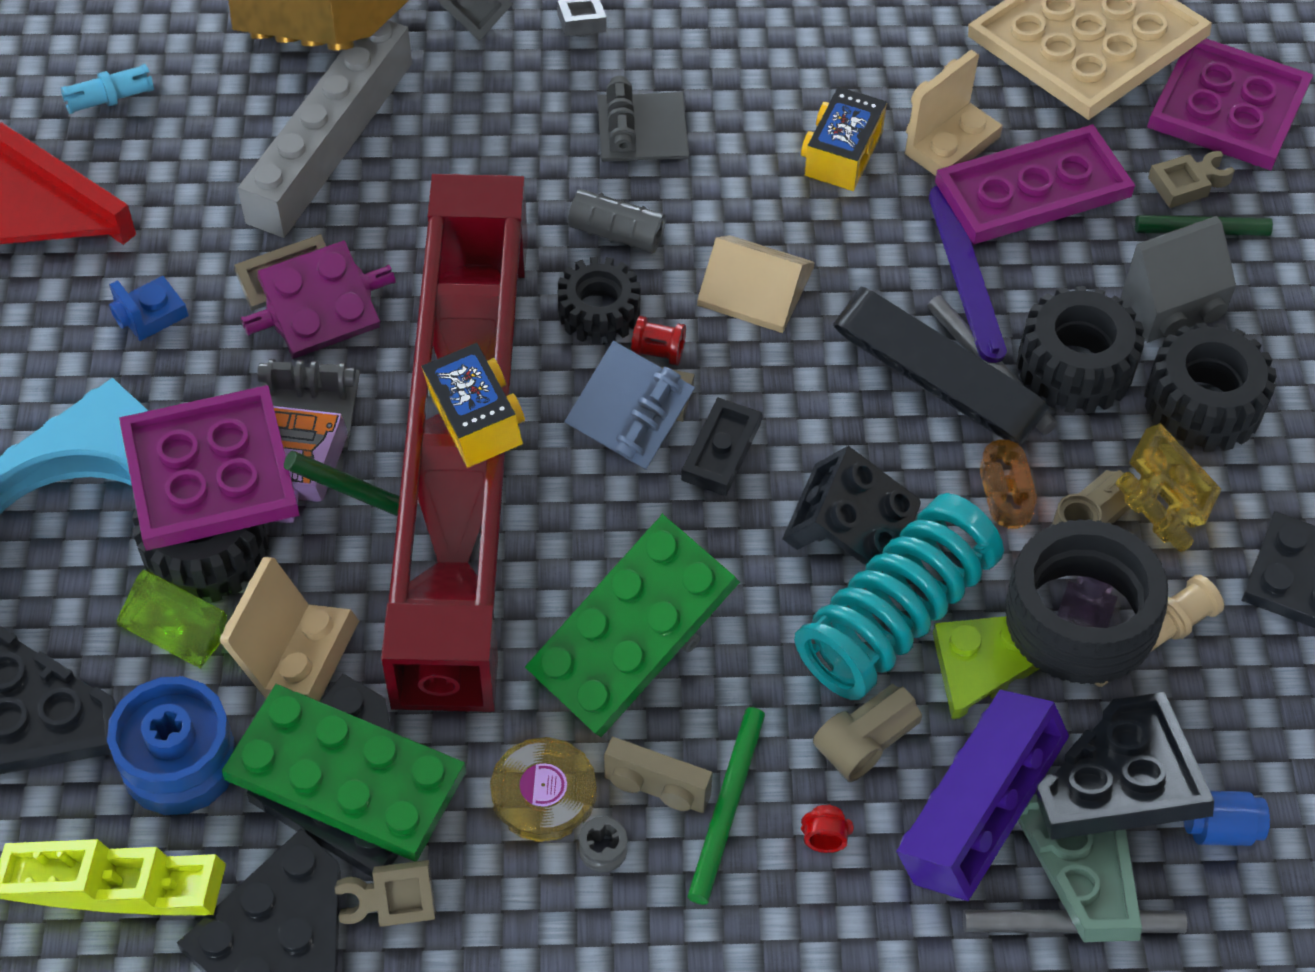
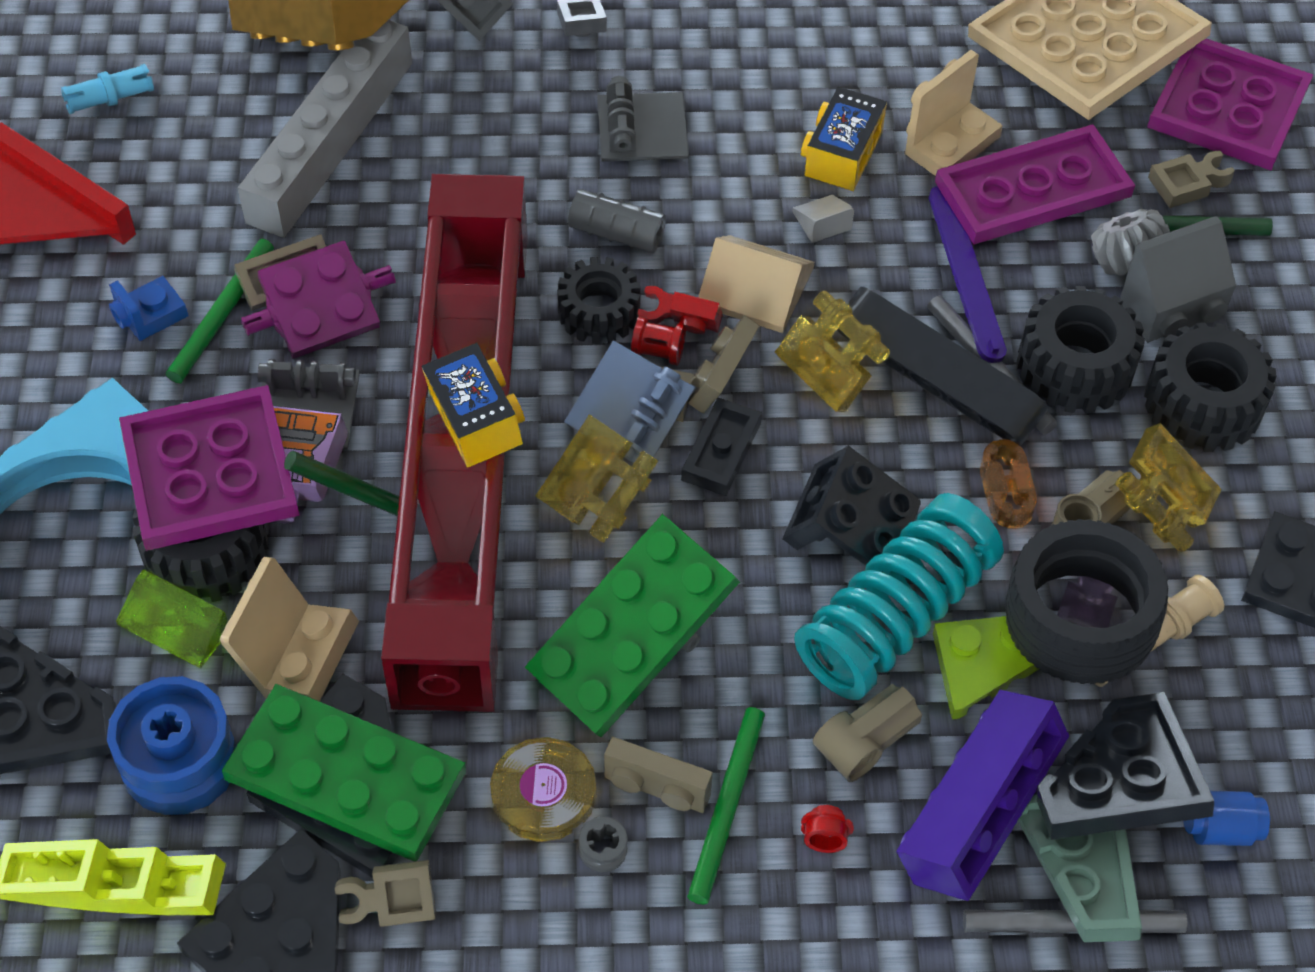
(212, 321): none -> green bar
(584, 472): none -> clear yellow plate
(694, 312): none -> red plate
(714, 375): none -> dark tan plate
(822, 362): none -> clear yellow plate
(824, 217): none -> light grey slope
(1117, 239): none -> light grey gear

